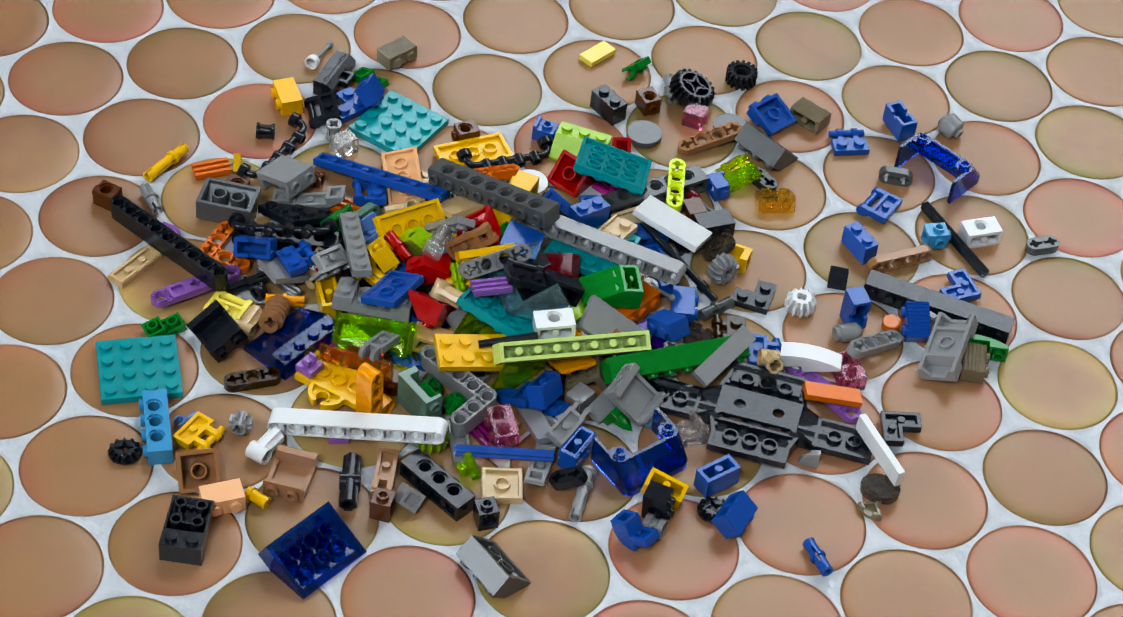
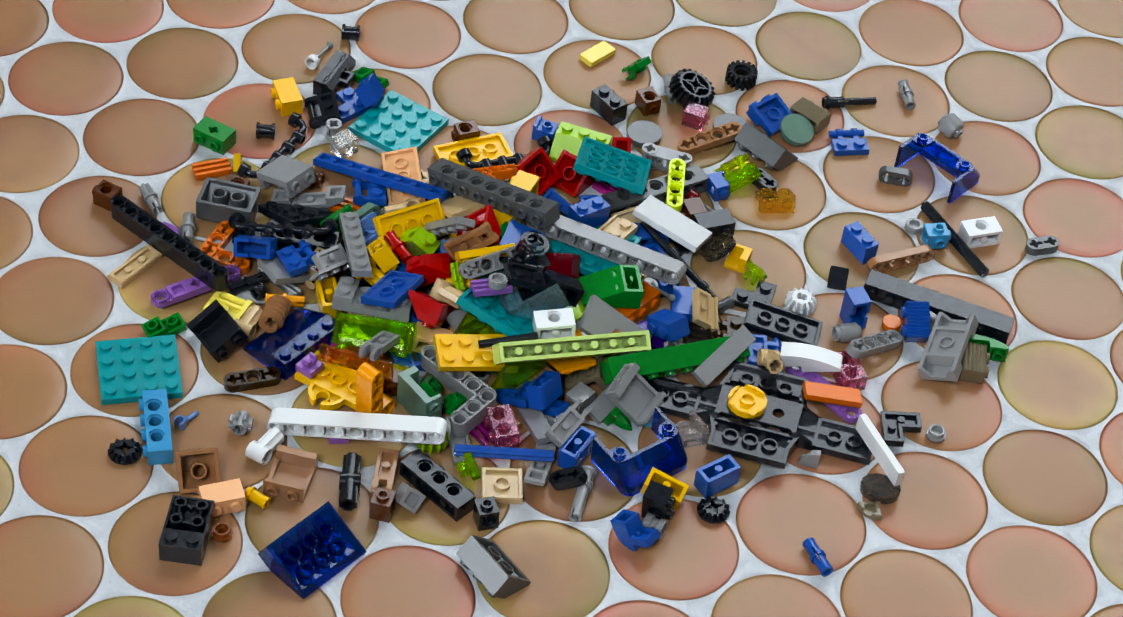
(172, 157): yellow pin -> none
(187, 226): none -> light grey pin
(194, 429): yellow plate -> none
(214, 135): none -> green brick
(219, 528): none -> dark orange plate
(350, 32): none -> black bush
(396, 53): dark tan brick -> none
(437, 243): clear piece -> none
(497, 281): none -> light grey tile
(524, 251): none -> black wheel
(531, 236): none -> black gear
(539, 164): none -> red slope
(662, 156): none -> light grey piece
(704, 309): none -> tan plate
(723, 268): light grey gear -> none
(735, 514): blue brick -> none
(747, 401): none -> yellow tile
(754, 271): none -> clear neon green tile
(781, 323): none -> black tile
(796, 129): none -> sand green tile
(828, 102): none -> black pin
(883, 208): blue plate -> none
(899, 120): blue brick -> none
(906, 94): none -> light grey pin
(914, 226): none -> light grey tile
(936, 433): none -> light grey plate
(962, 286): plate -> none

